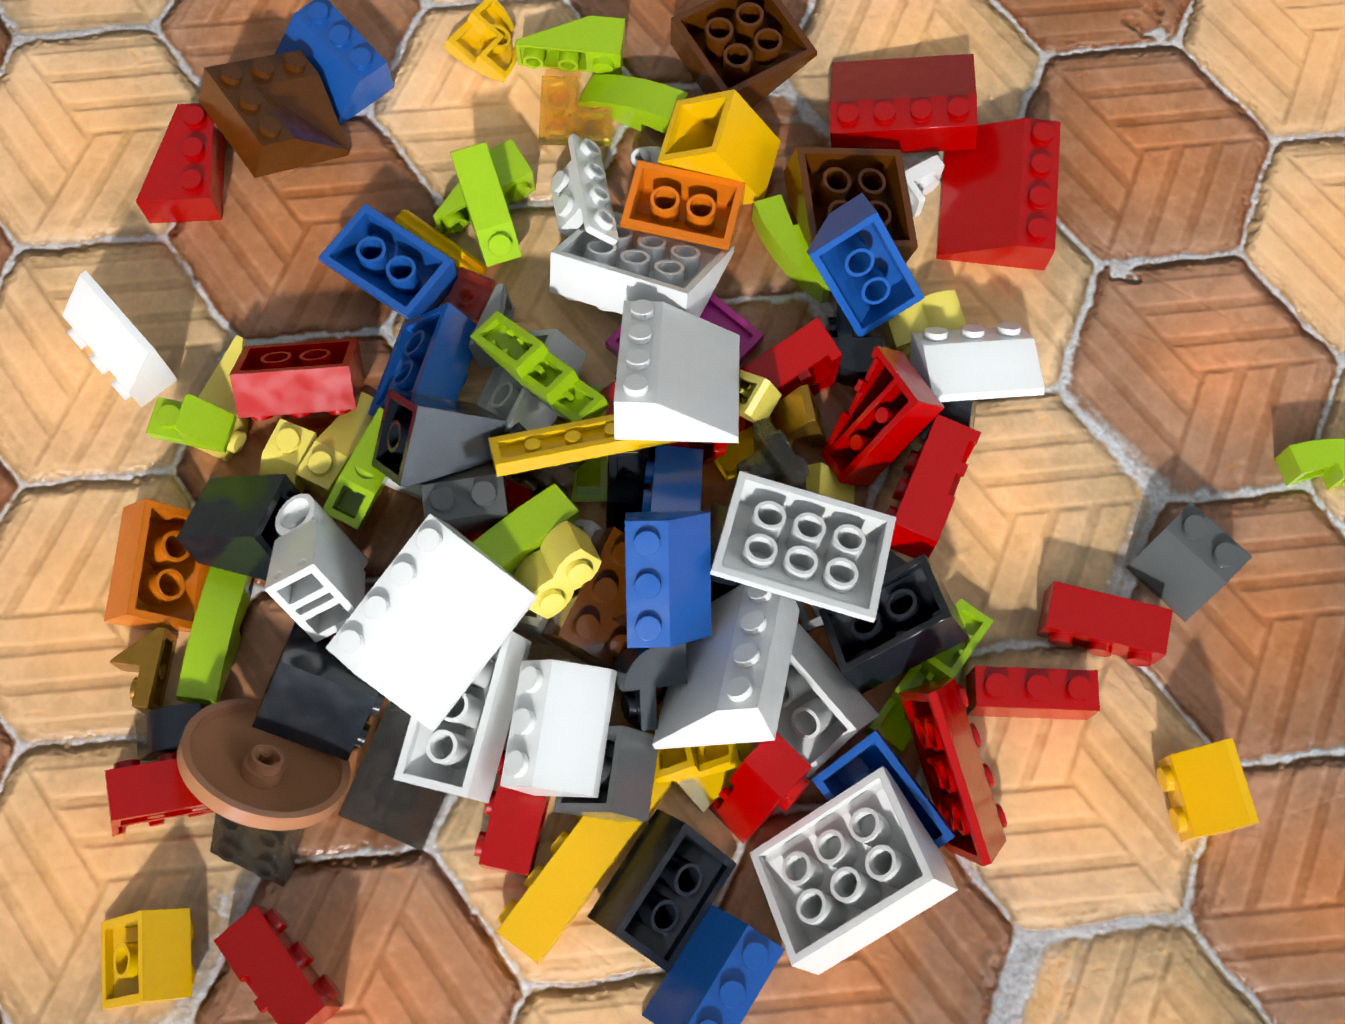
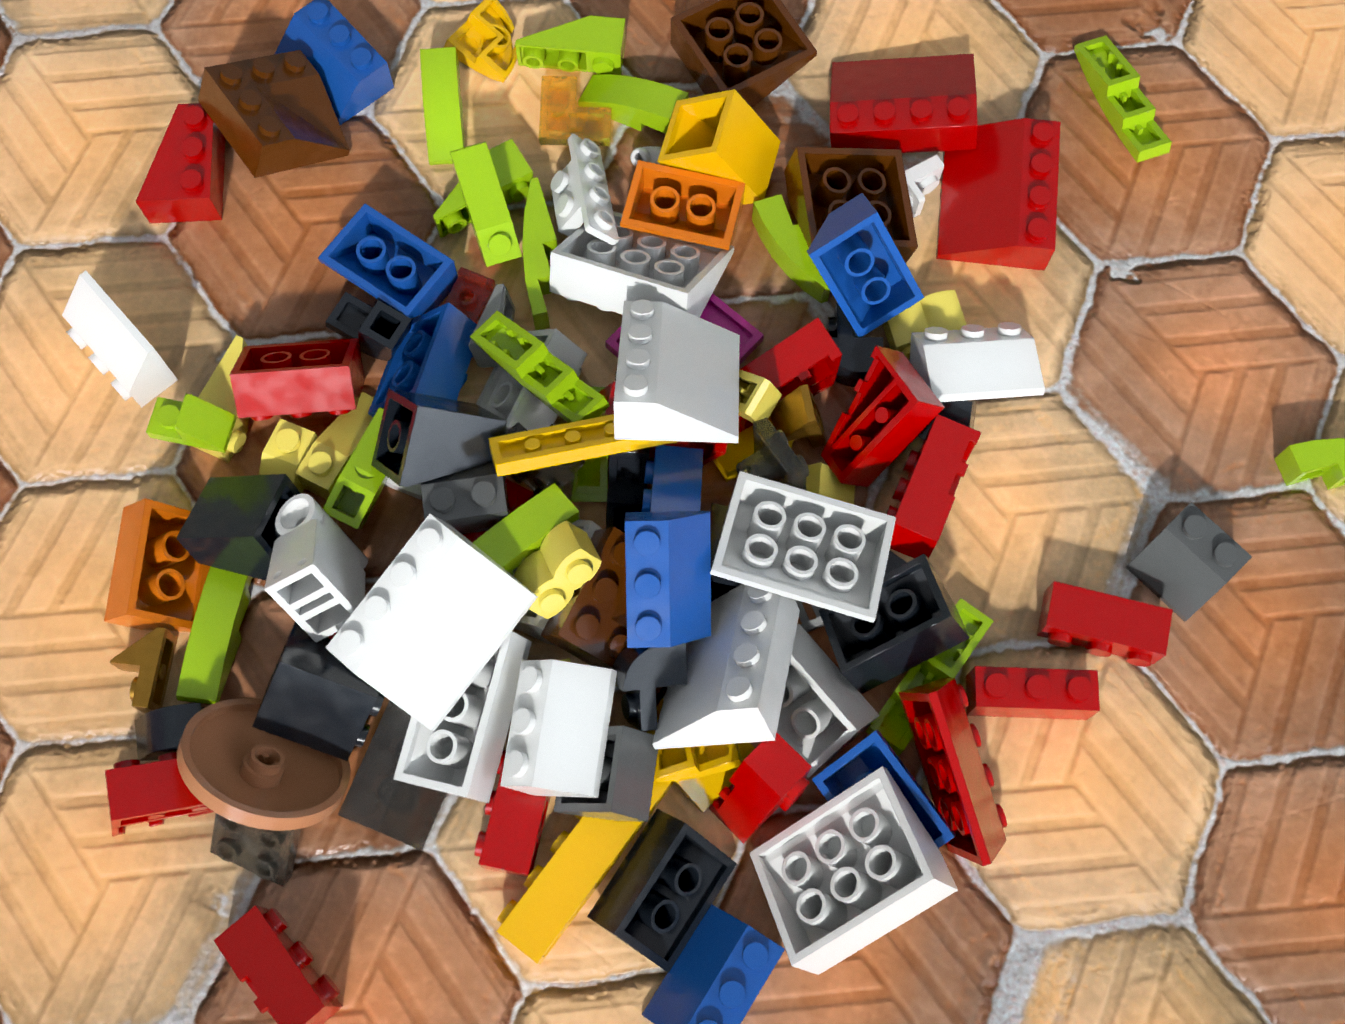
(146, 958): yellow slope -> none
(376, 327): none -> black brick
(440, 242): yellow axle -> none
(442, 103): none -> lime slope
(537, 245): none -> lime slope
(1122, 102): none -> lime slope
(1206, 791): yellow slope -> none

